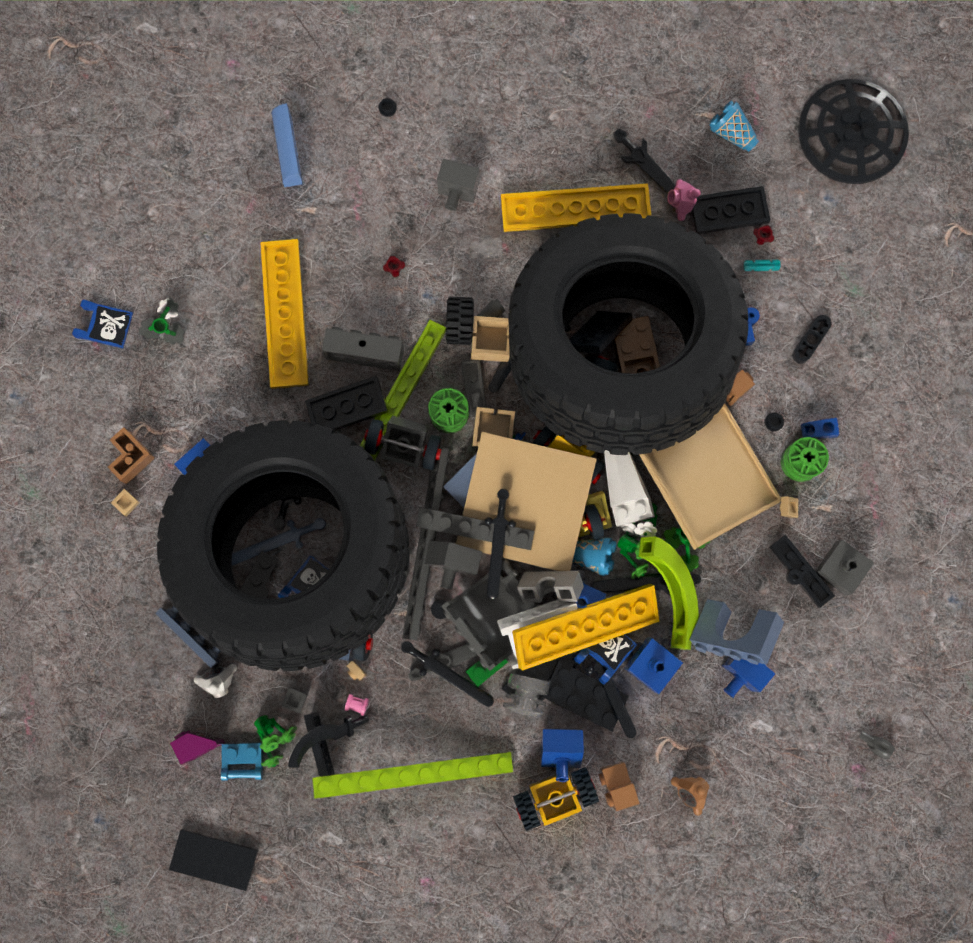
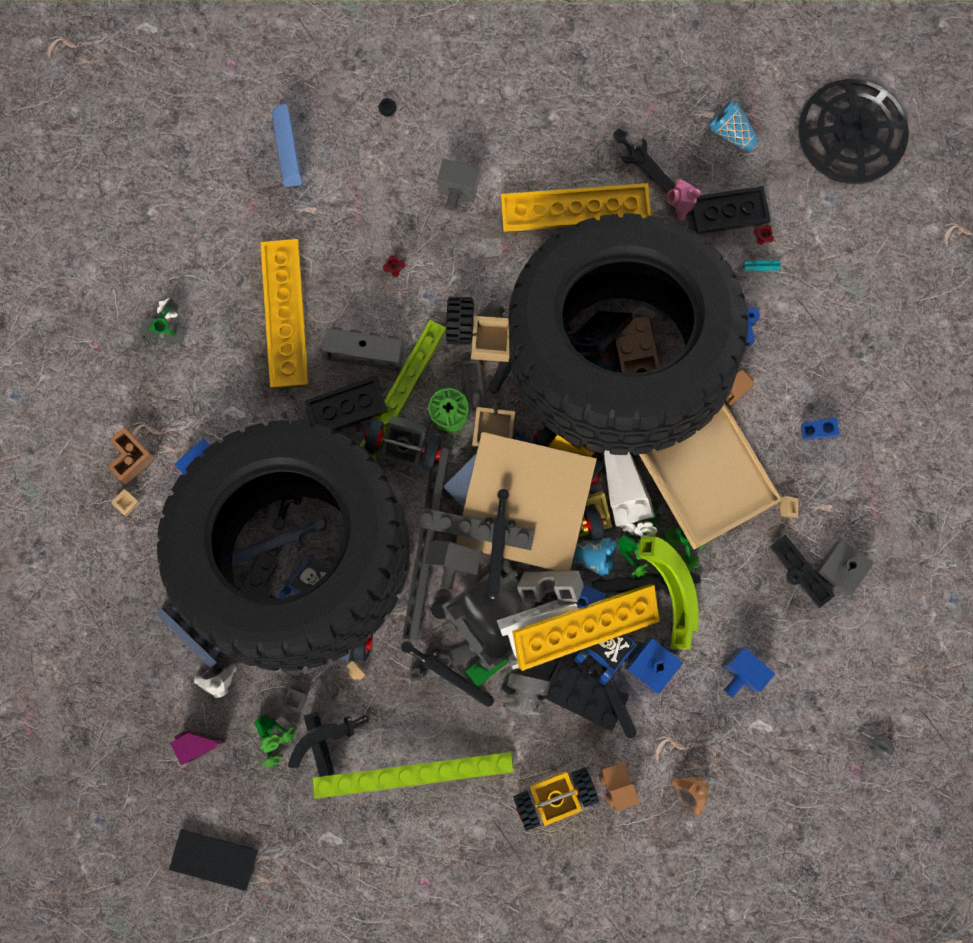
(106, 325): flag -> none
(242, 754): dark azure plate -> none
(356, 704): bright pink bush -> none
(562, 750): blue brick -> none
(754, 646): sand blue arch -> none
(774, 422): black plate -> none
(795, 464): bright green wheel -> none
(810, 331): black beam -> none

